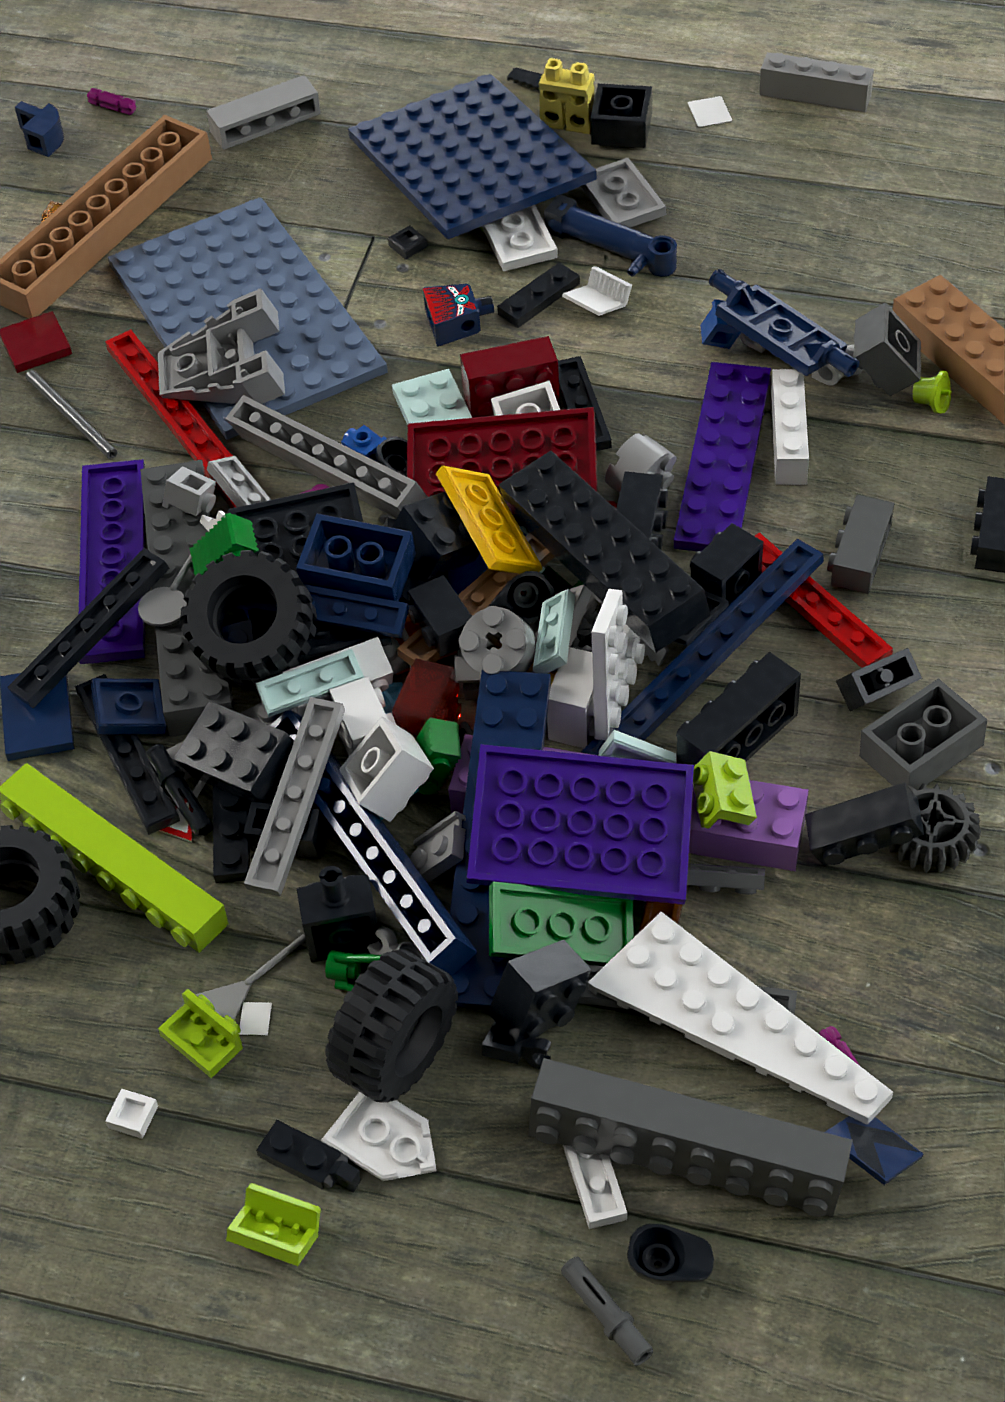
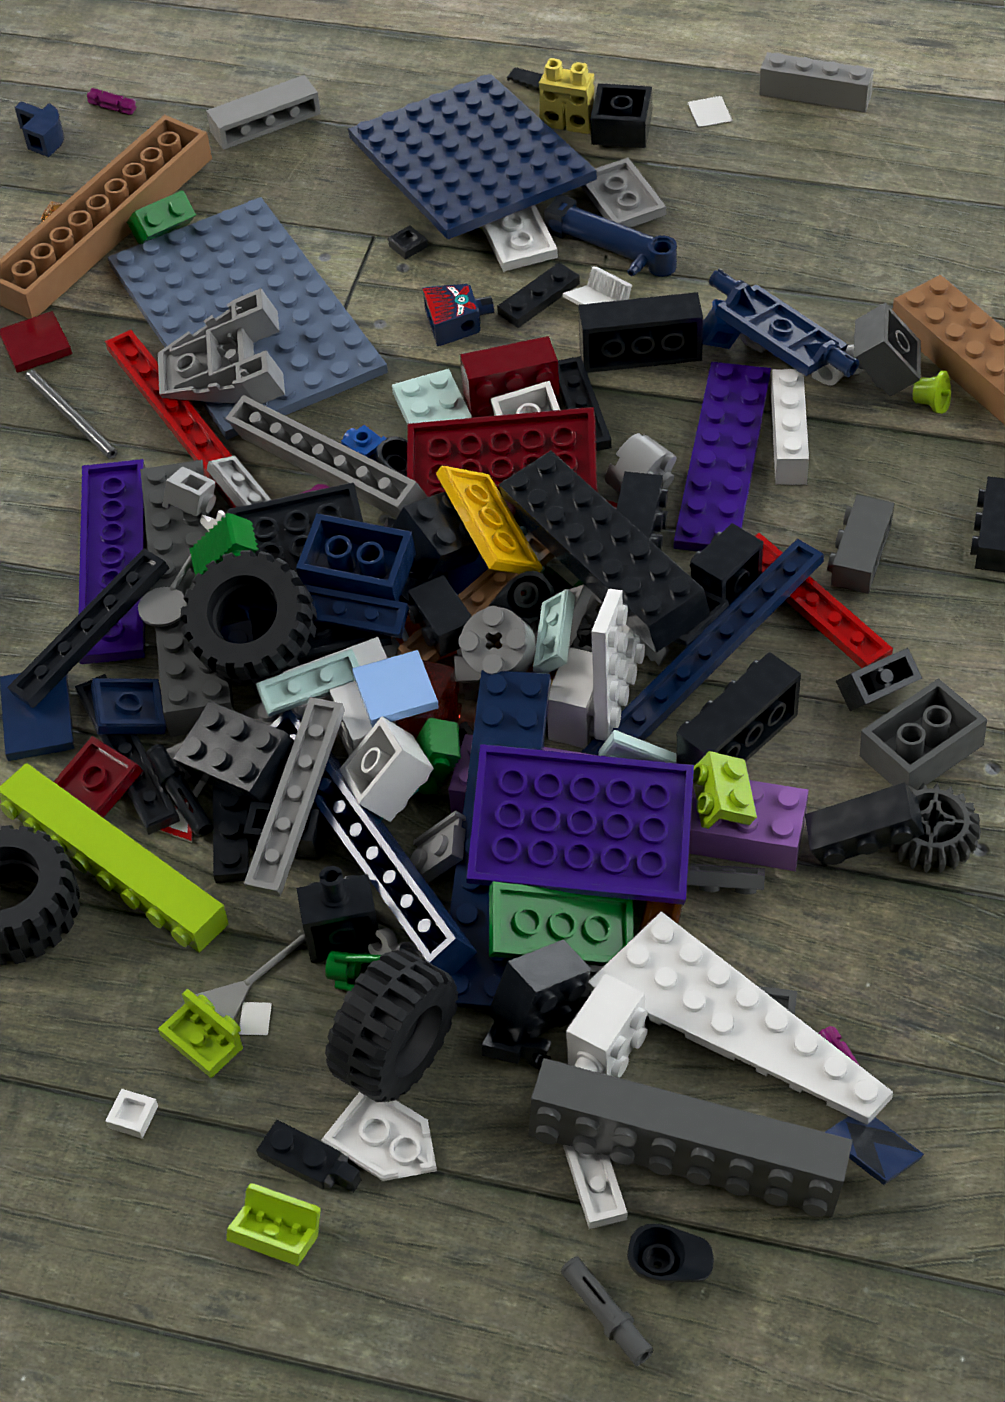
(98, 776): none -> dark red tile
(161, 217): none -> green brick
(395, 687): none -> light blue tile
(607, 1028): none -> white brick
(641, 332): none -> black brick

